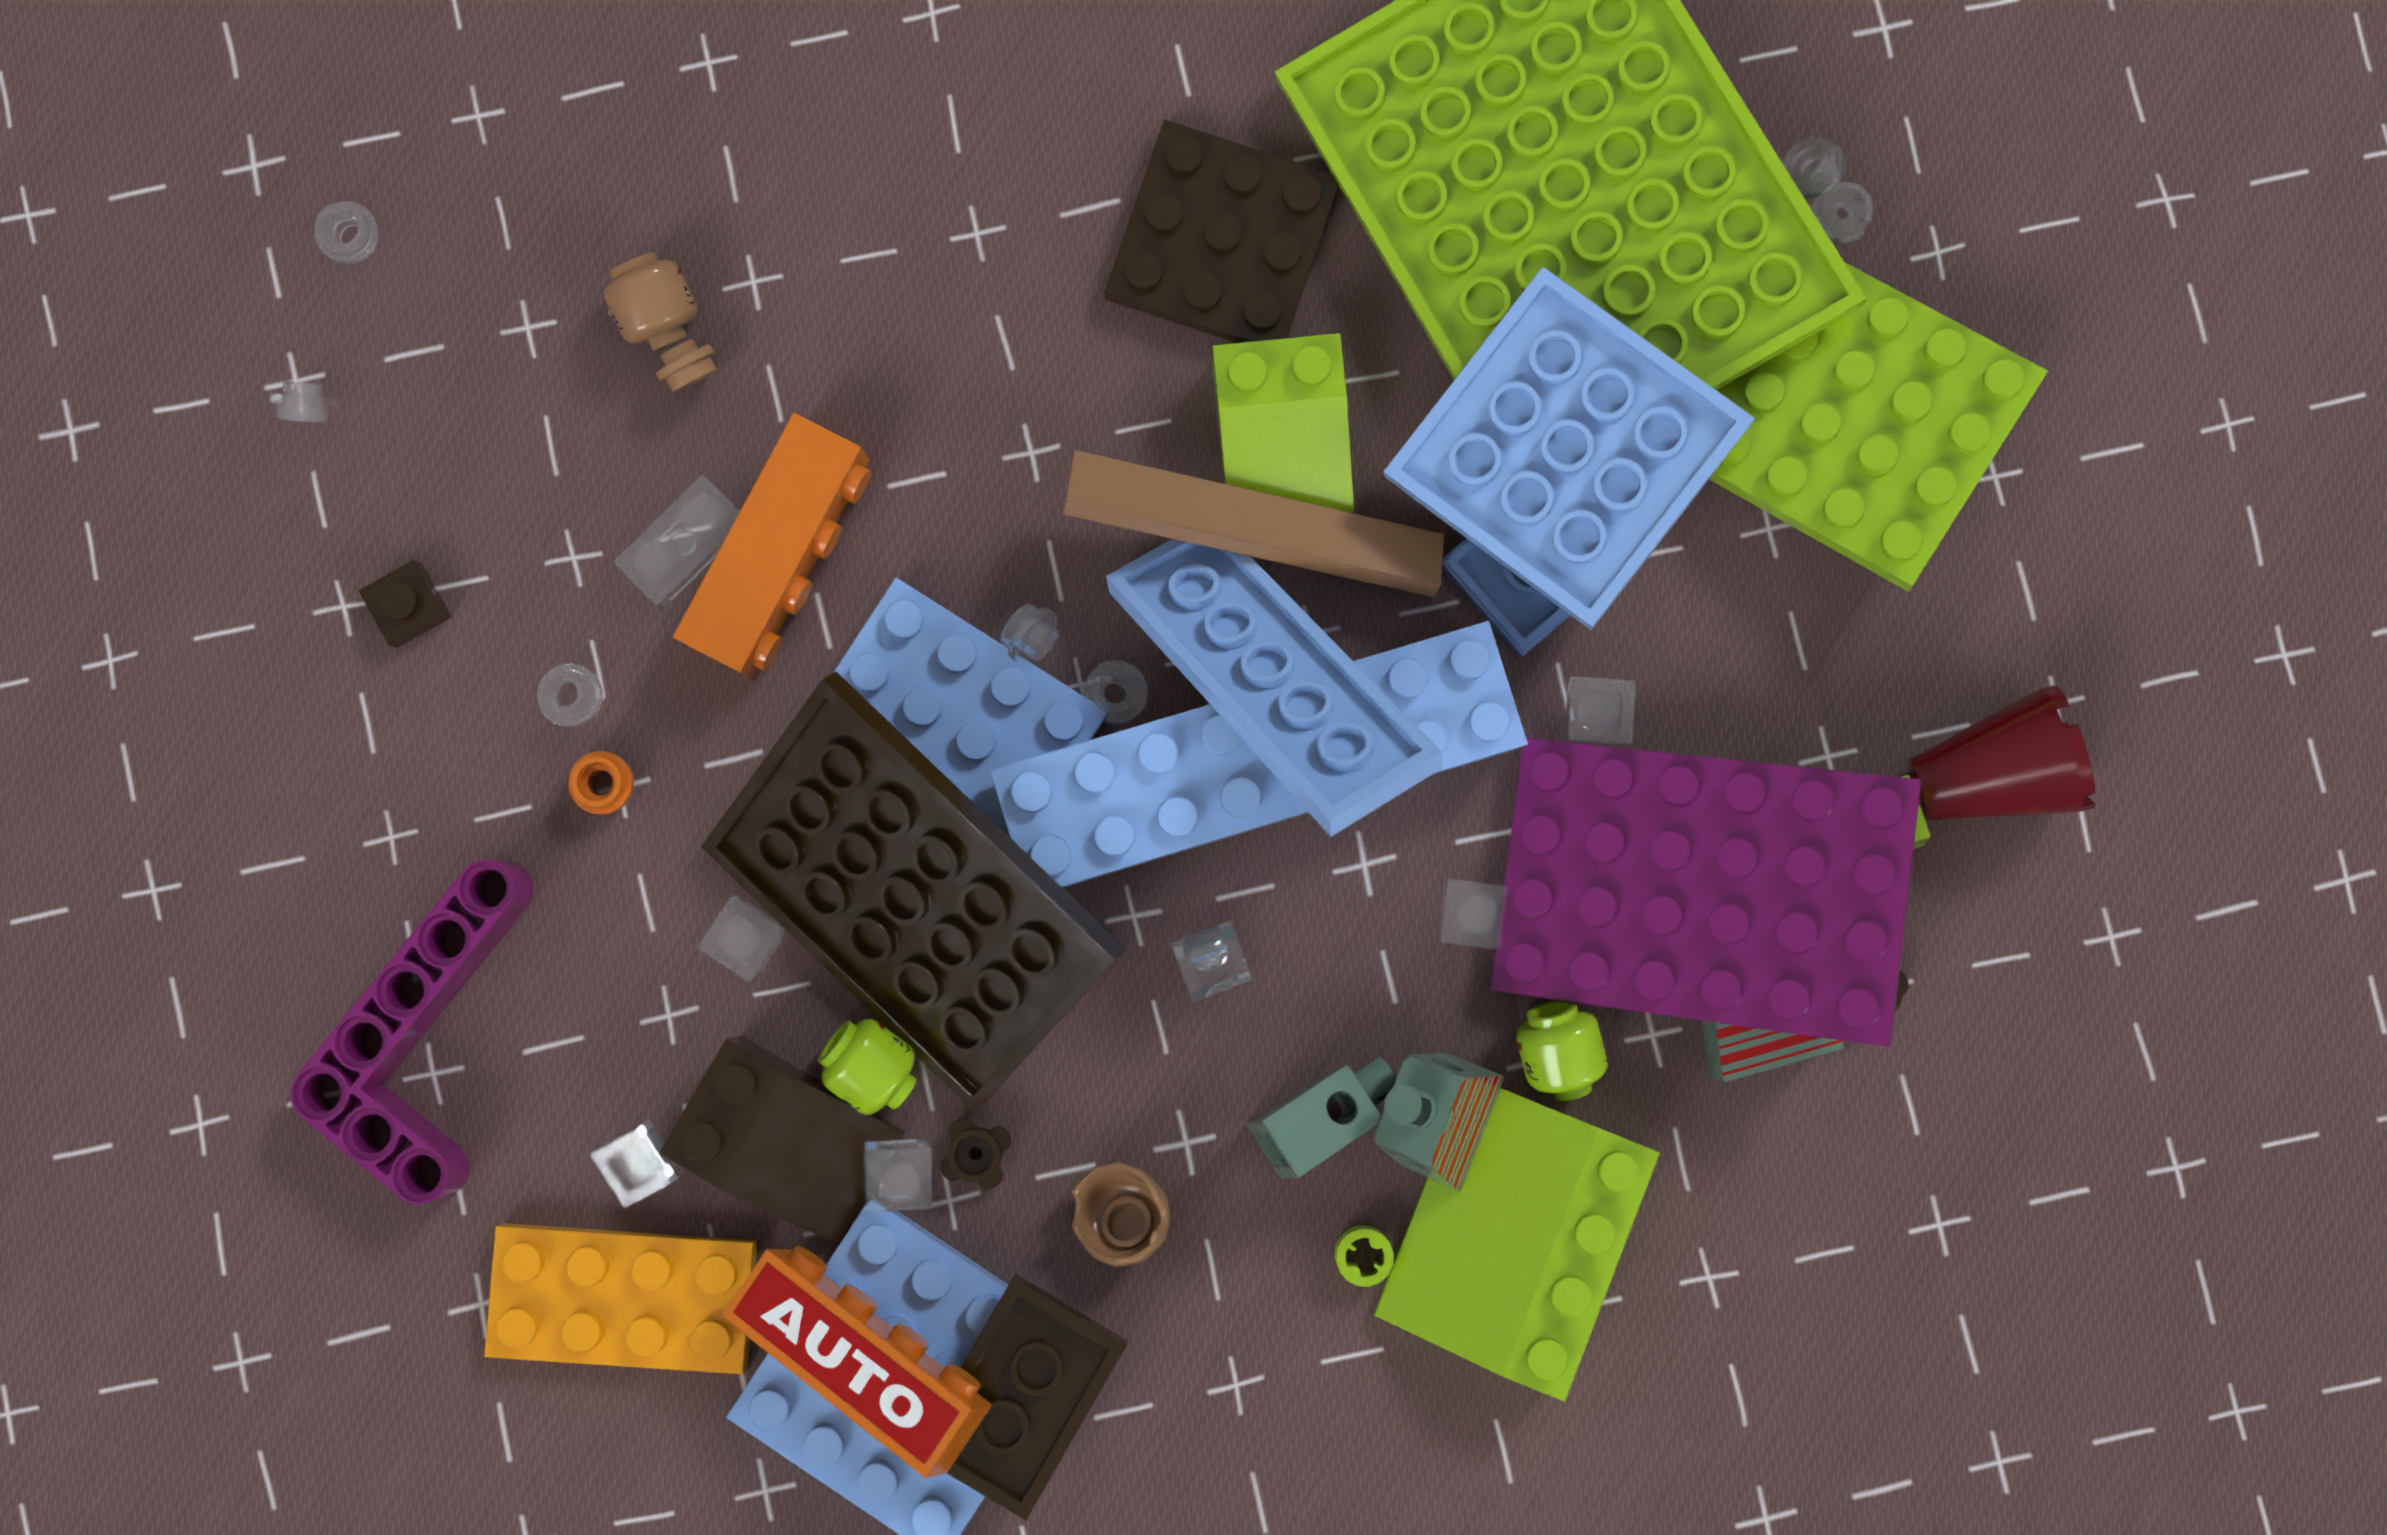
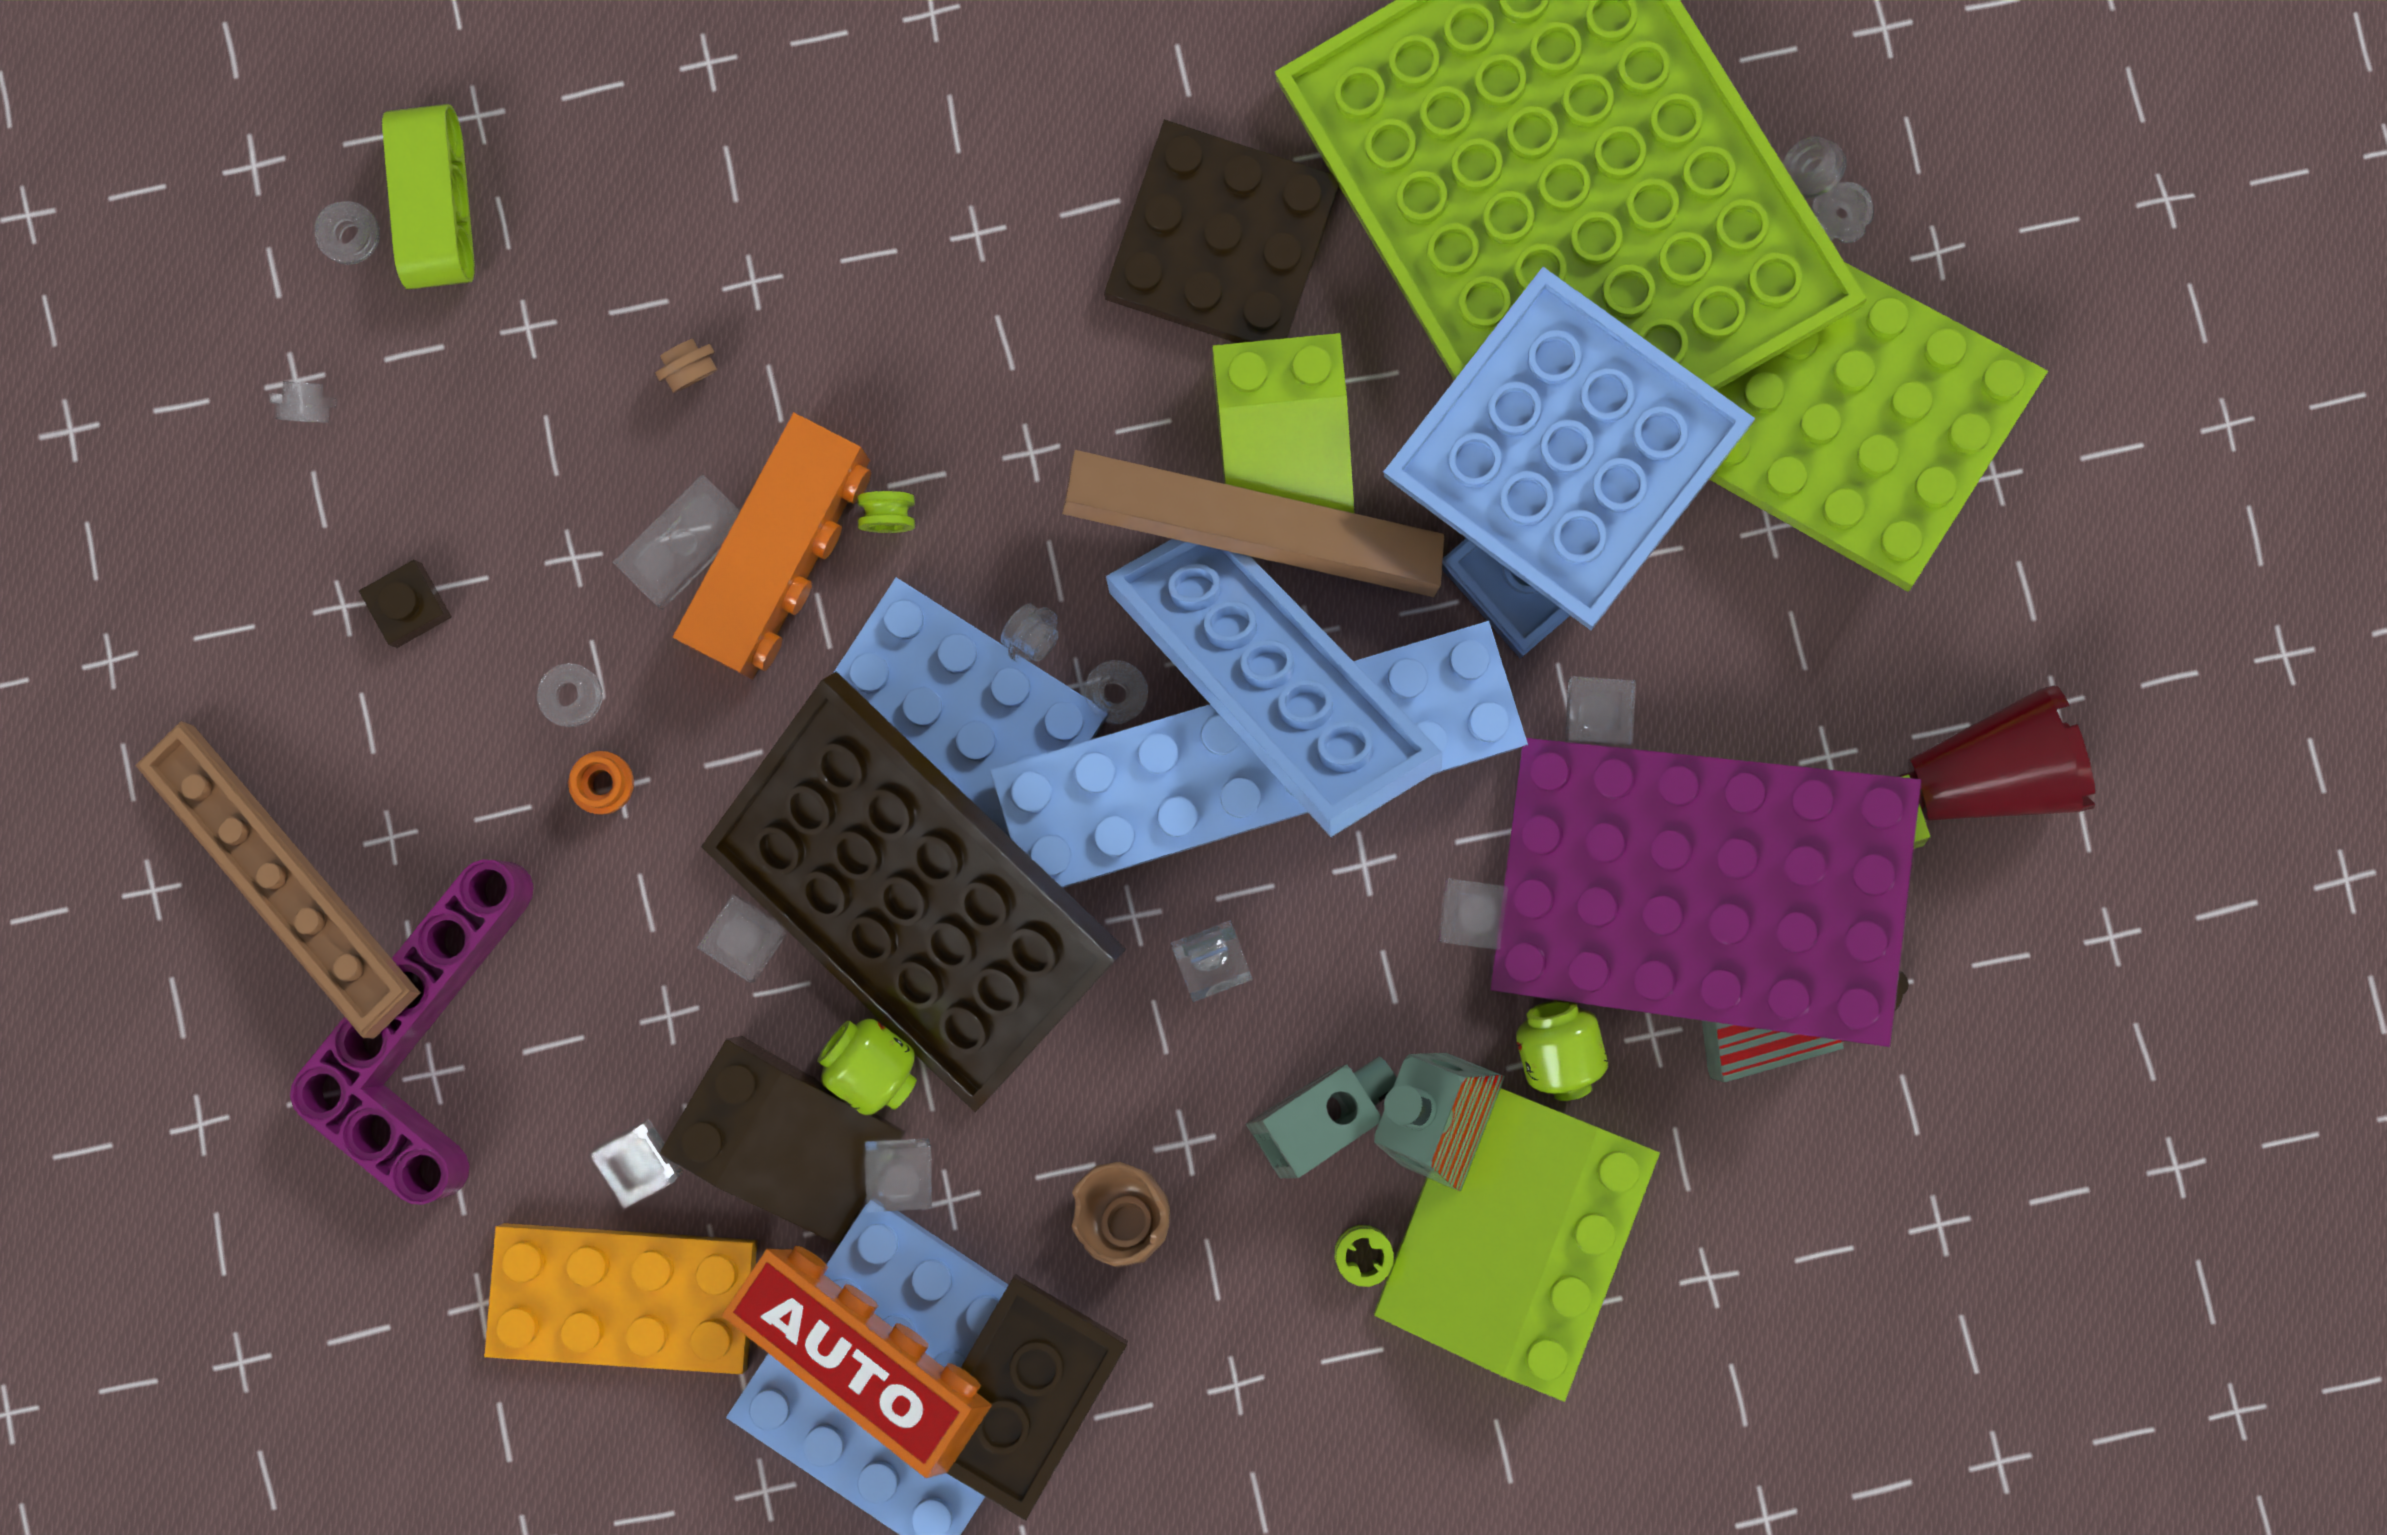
(278, 880): none -> medium nougat tile
(428, 196): none -> lime beam
(650, 301): medium nougat head -> none
(886, 512): none -> lime bush
(959, 1162): dark brown plate -> none

